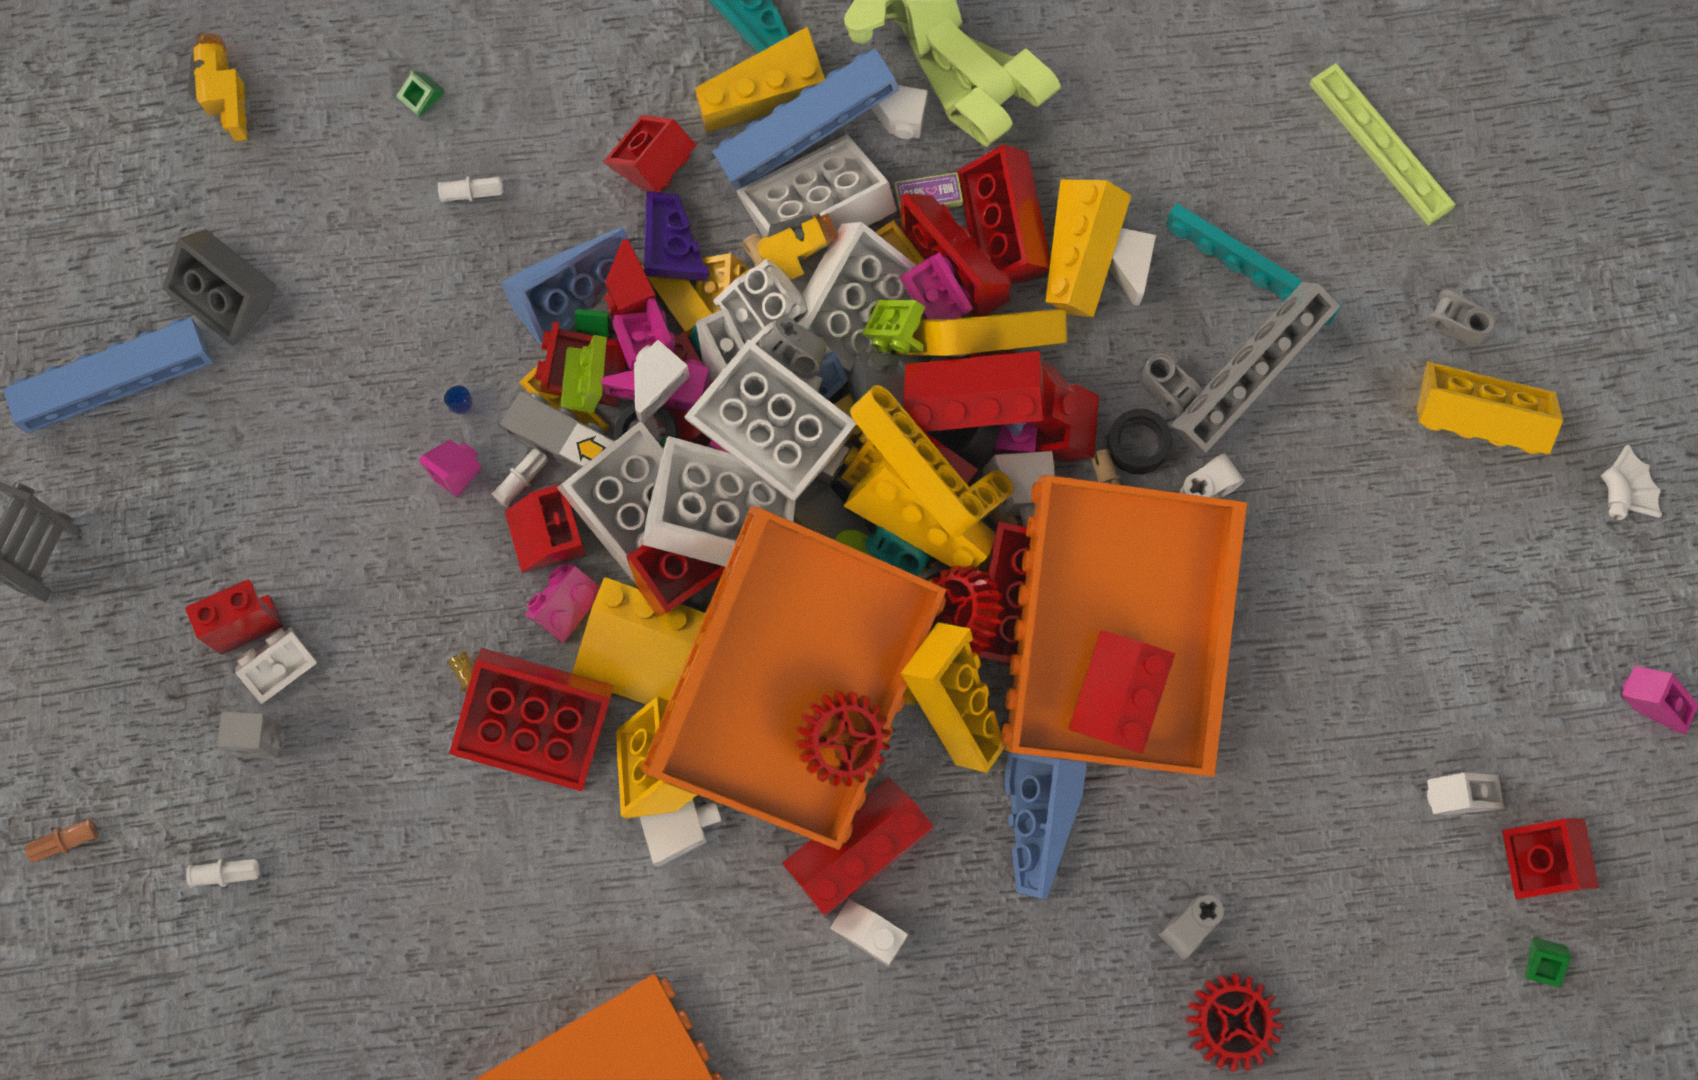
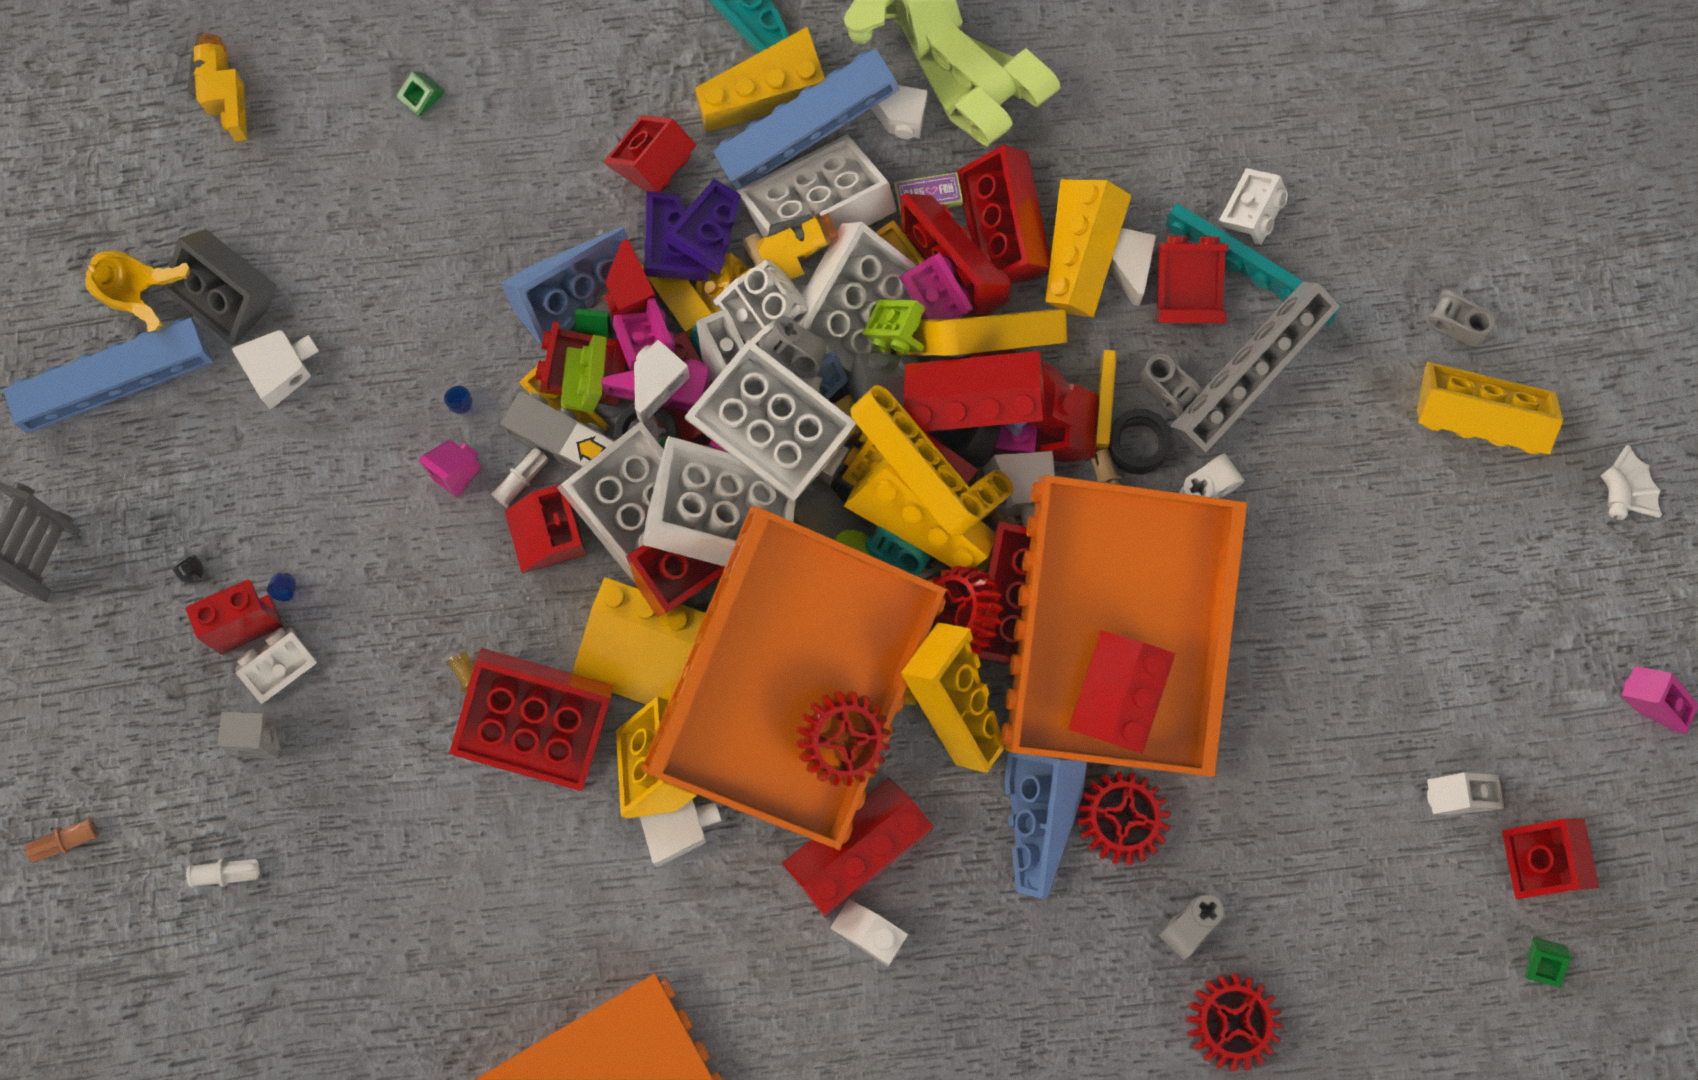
(120, 278): none -> yellow hair
(187, 568): none -> black hinge
(275, 364): none -> white torso
(282, 587): none -> clear blue hinge
(470, 189): white axle -> none
(563, 601): dark pink bracket -> none
(706, 226): none -> dark purple wing
(1106, 394): none -> yellow tile
(1109, 815): none -> red gear
(1191, 280): none -> red panel
(1255, 204): none -> white bracket
(1382, 144): yellowish green tile -> none

